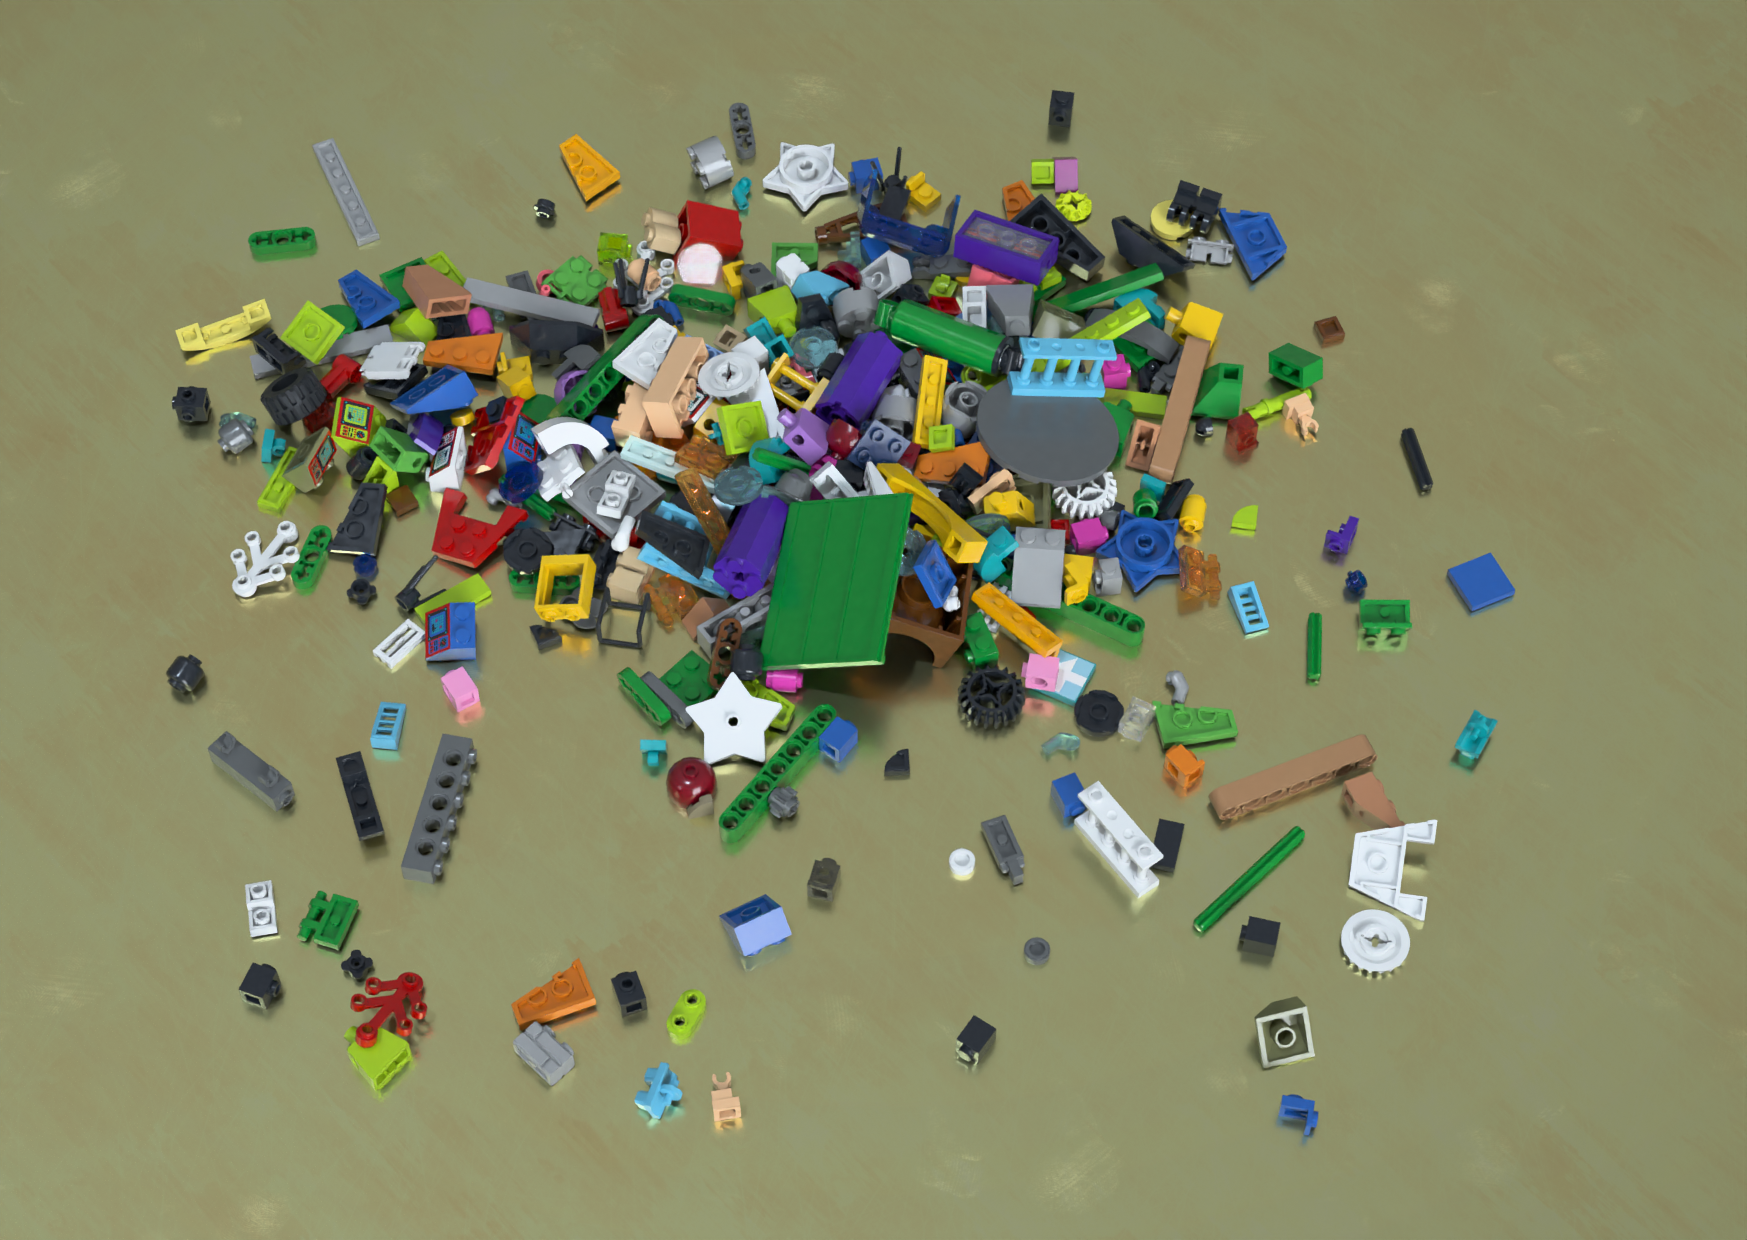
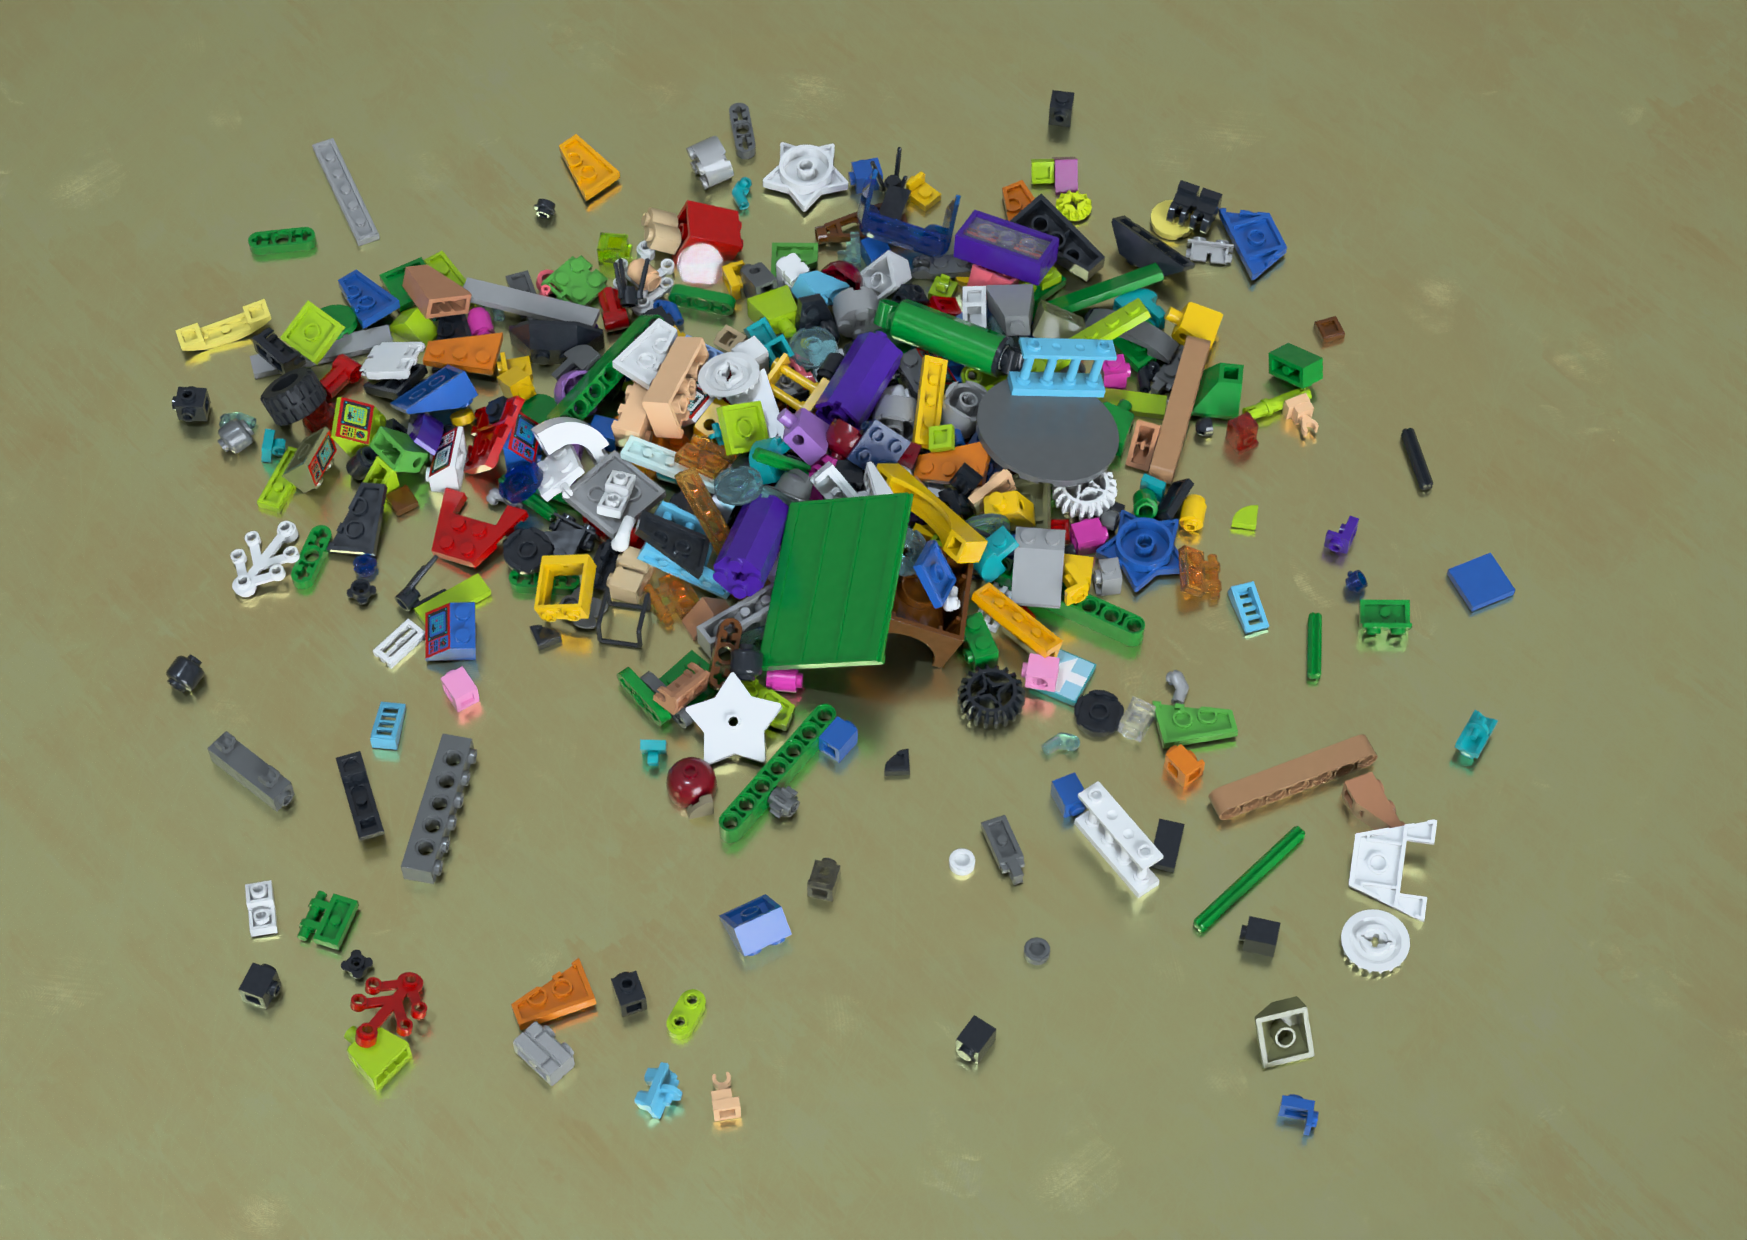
(683, 689): none -> nougat hinge

